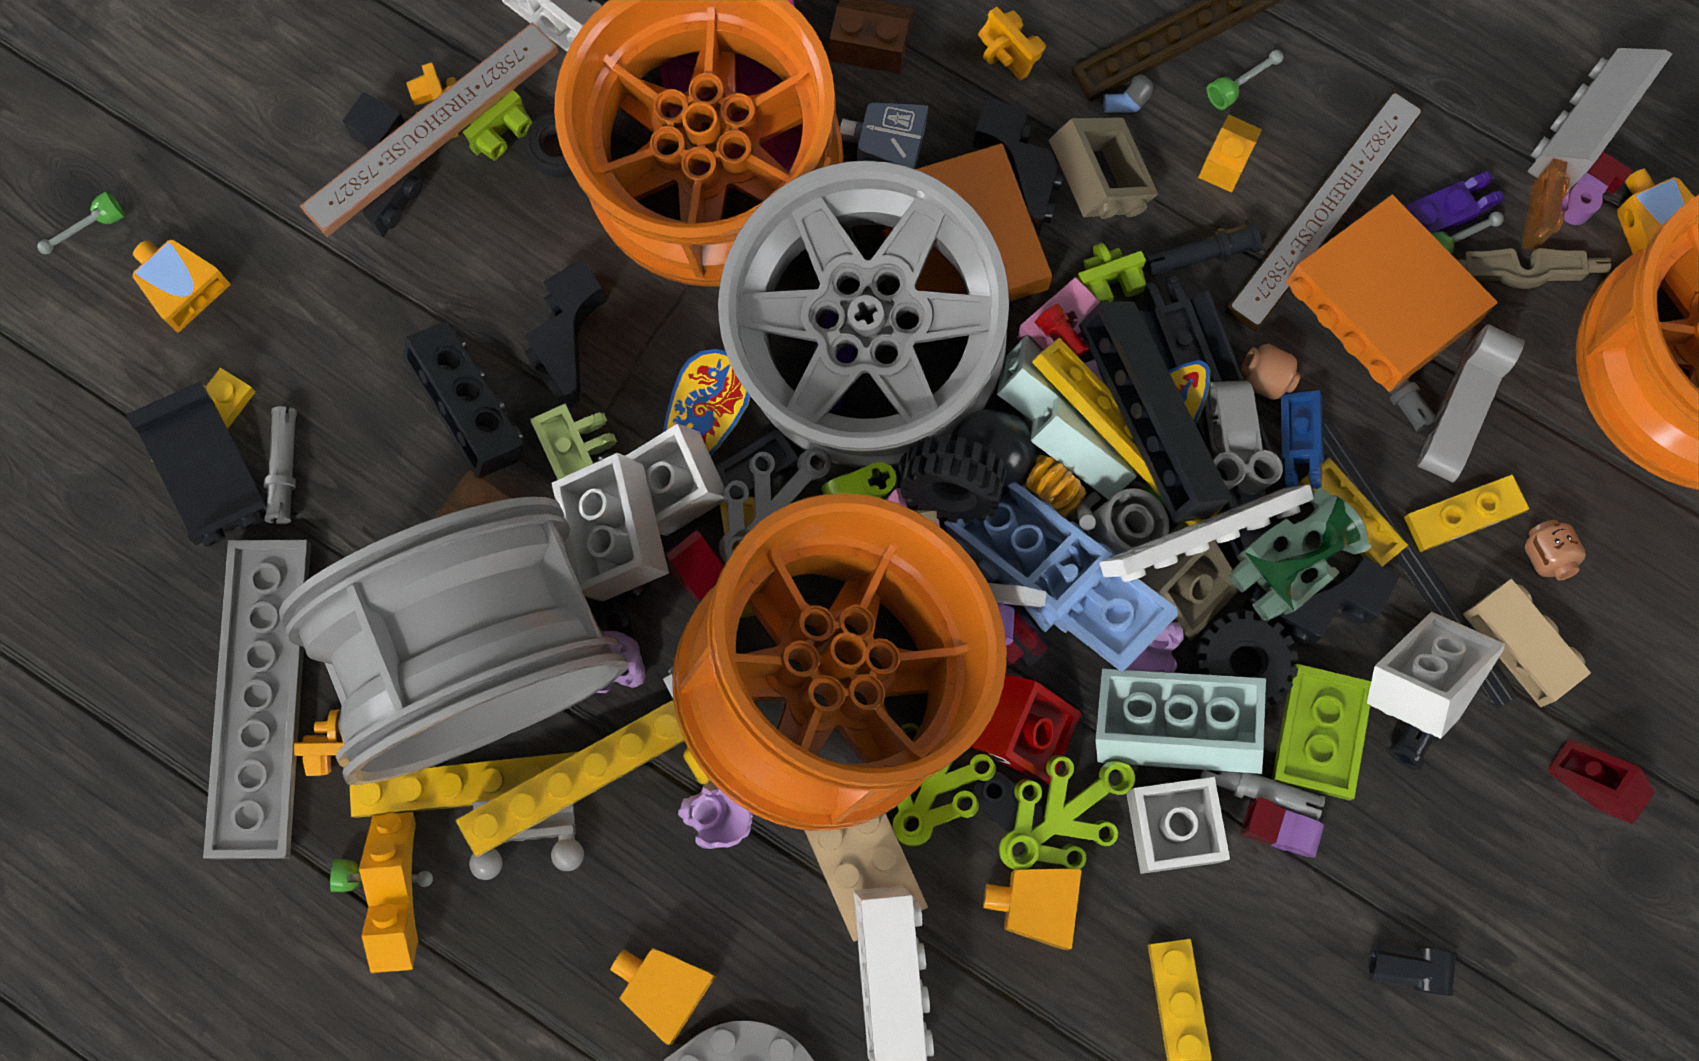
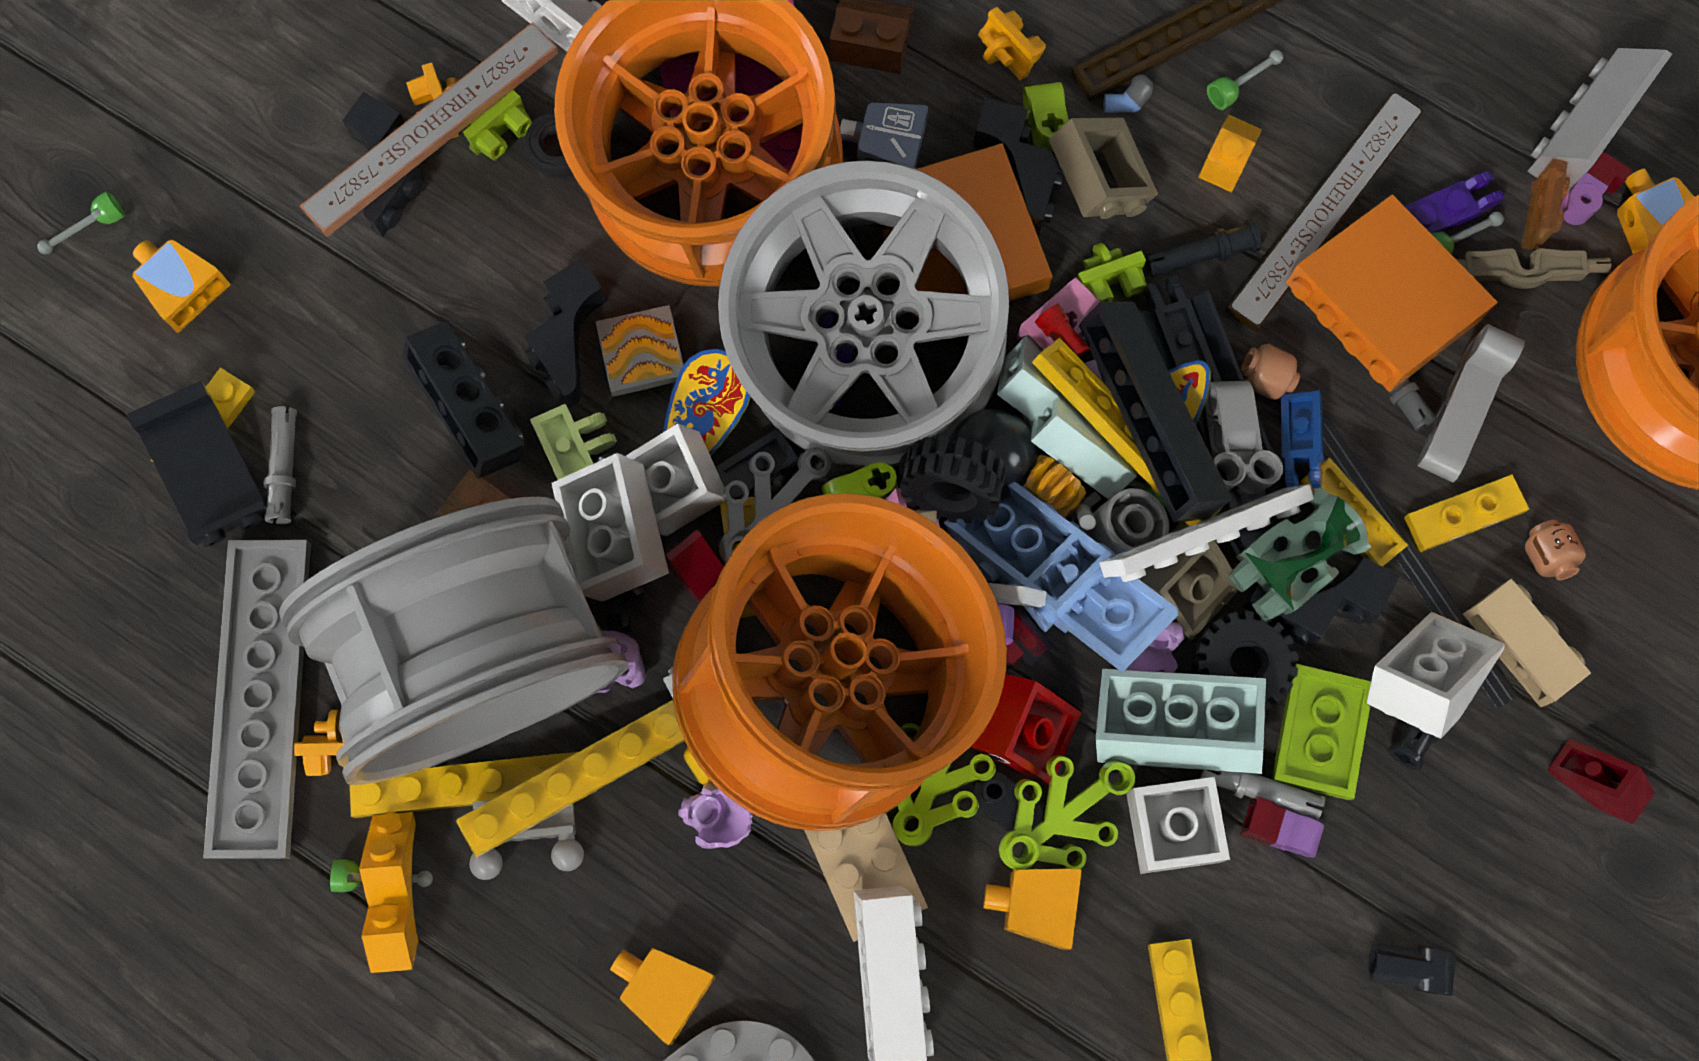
(640, 350): none -> slope
(1045, 111): none -> lime piece

